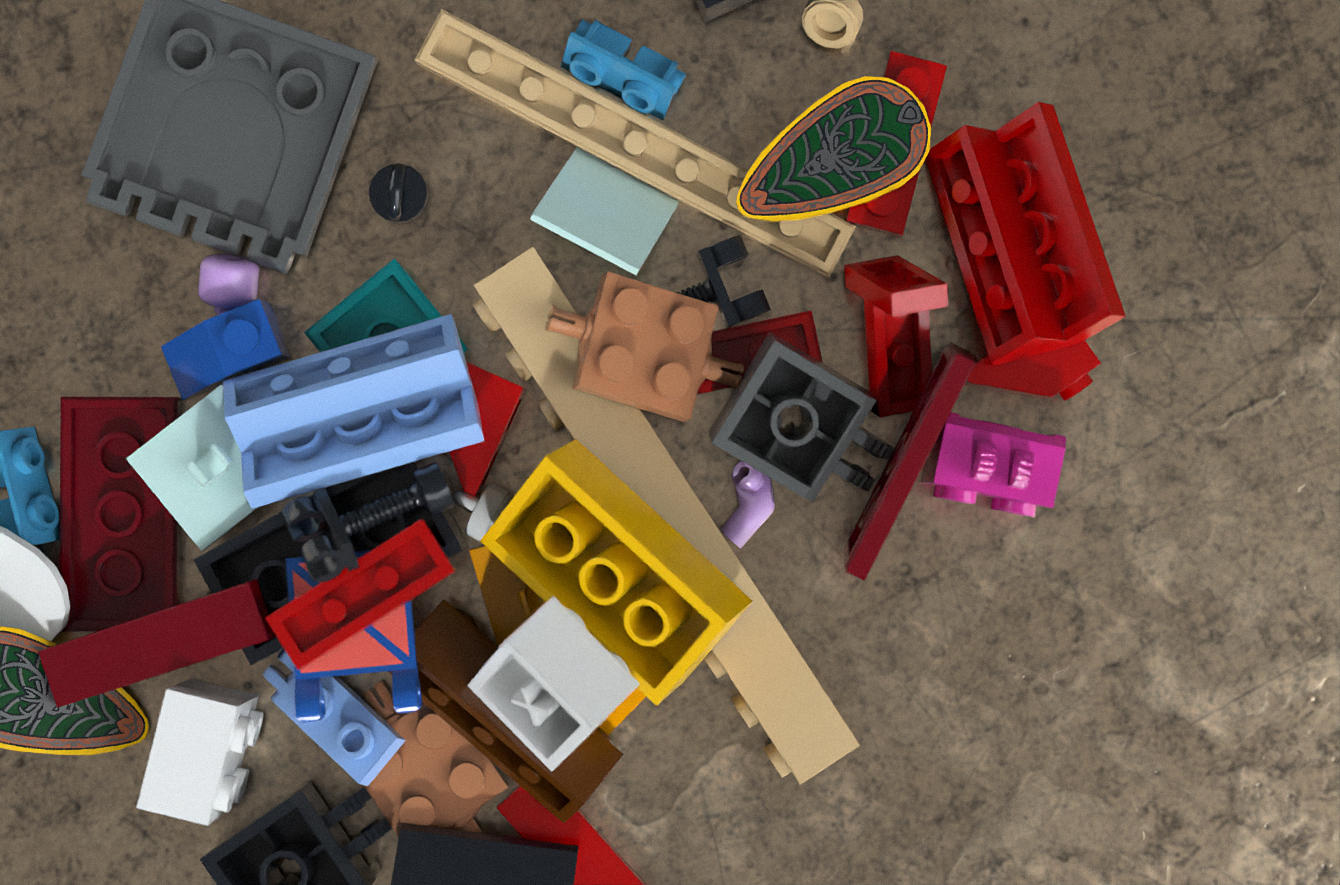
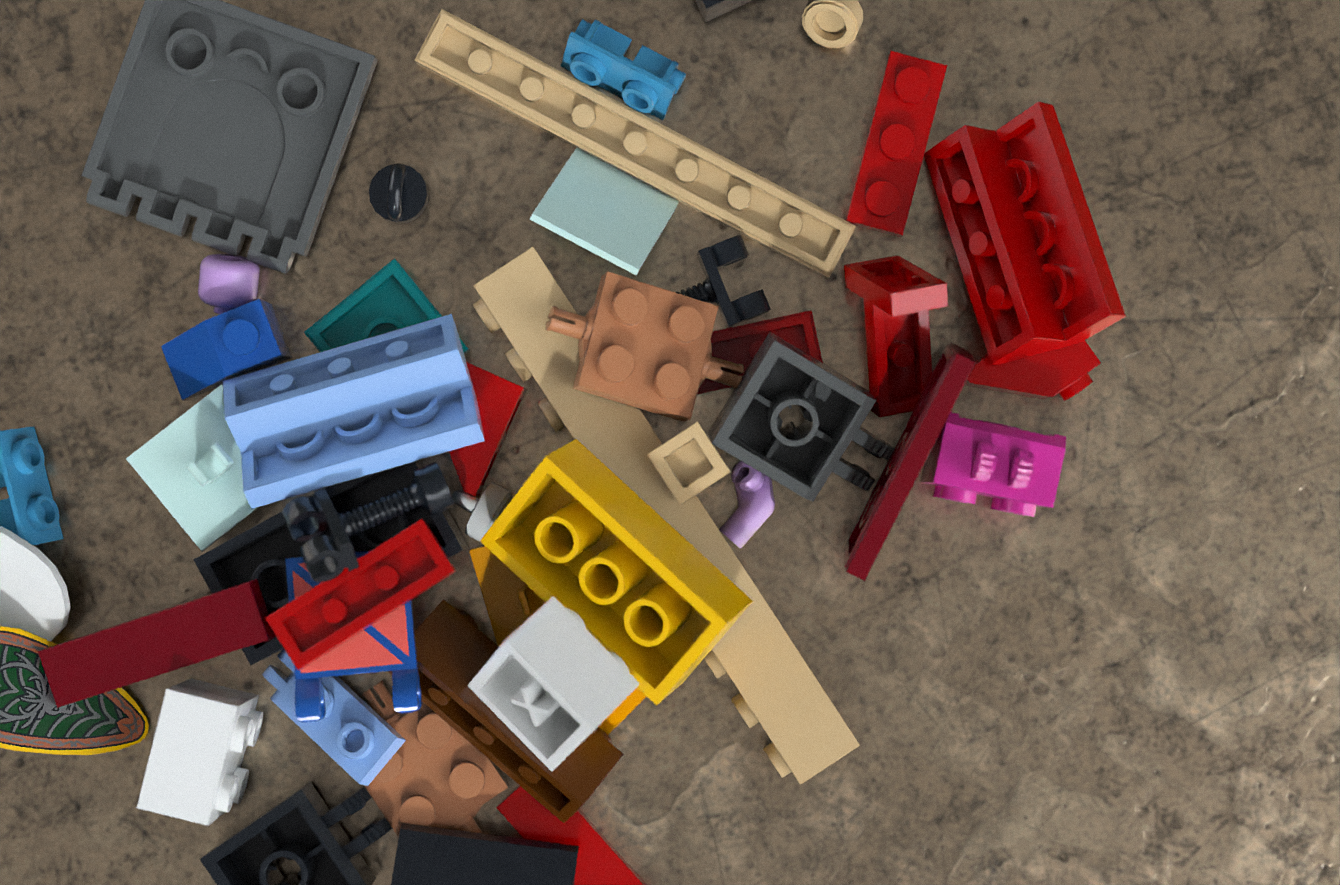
(114, 532): dark red tile -> none
(689, 463): none -> tan tile
(839, 153): shield -> none

